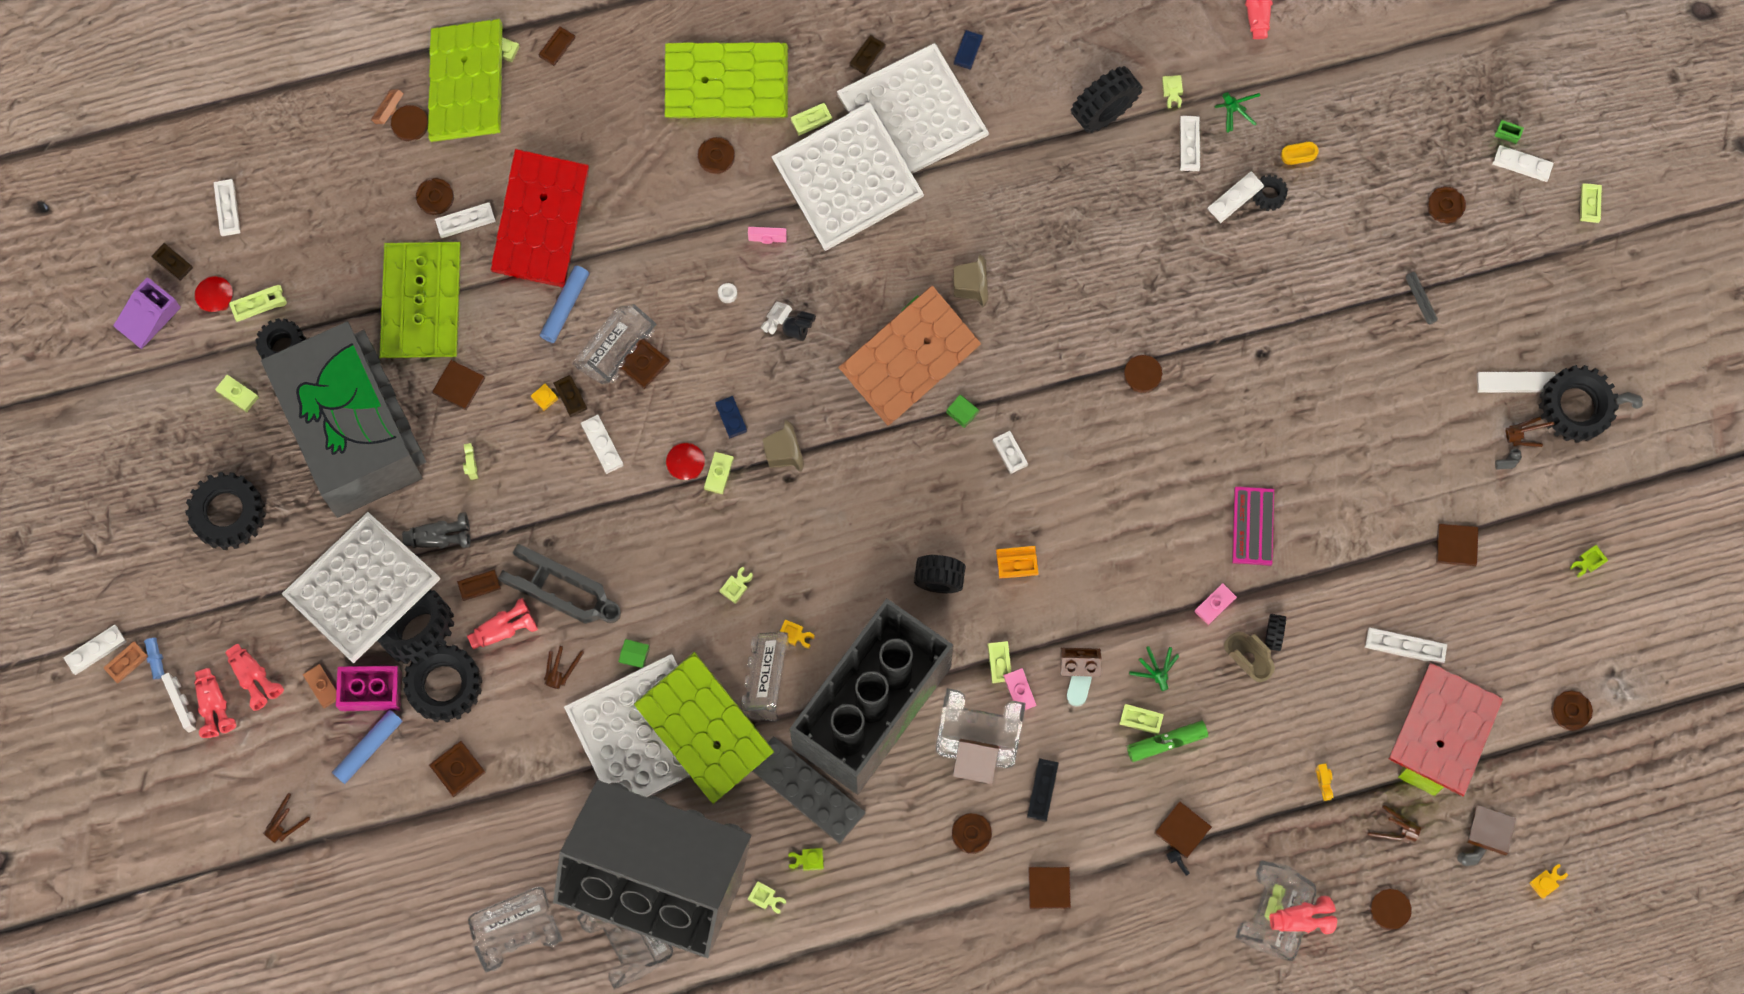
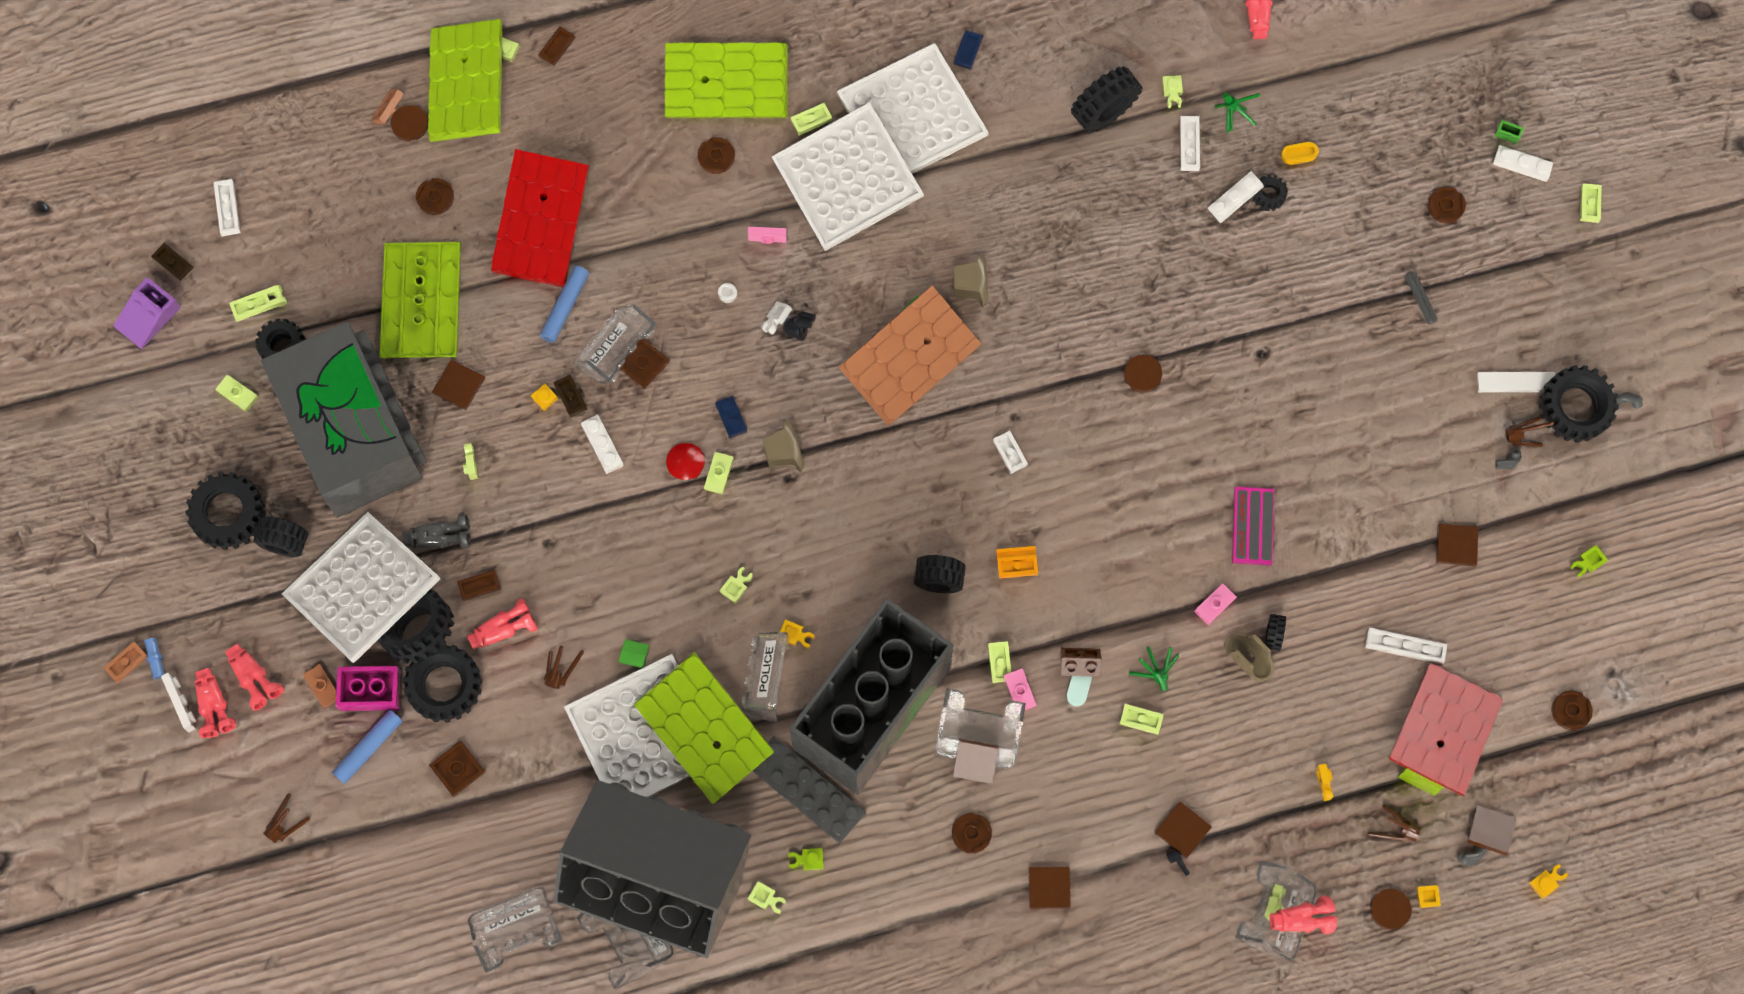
(95, 649): white plate -> none
(213, 294): red dish -> none
(280, 536): none -> black tyre
(465, 220): white plate -> none
(604, 608): dark grey piece -> none
(867, 54): dark brown plate -> none
(962, 411): bright green piece -> none
(1042, 790): black plate -> none
(1180, 736): bright green piece -> none
(1428, 896): none -> yellow plate

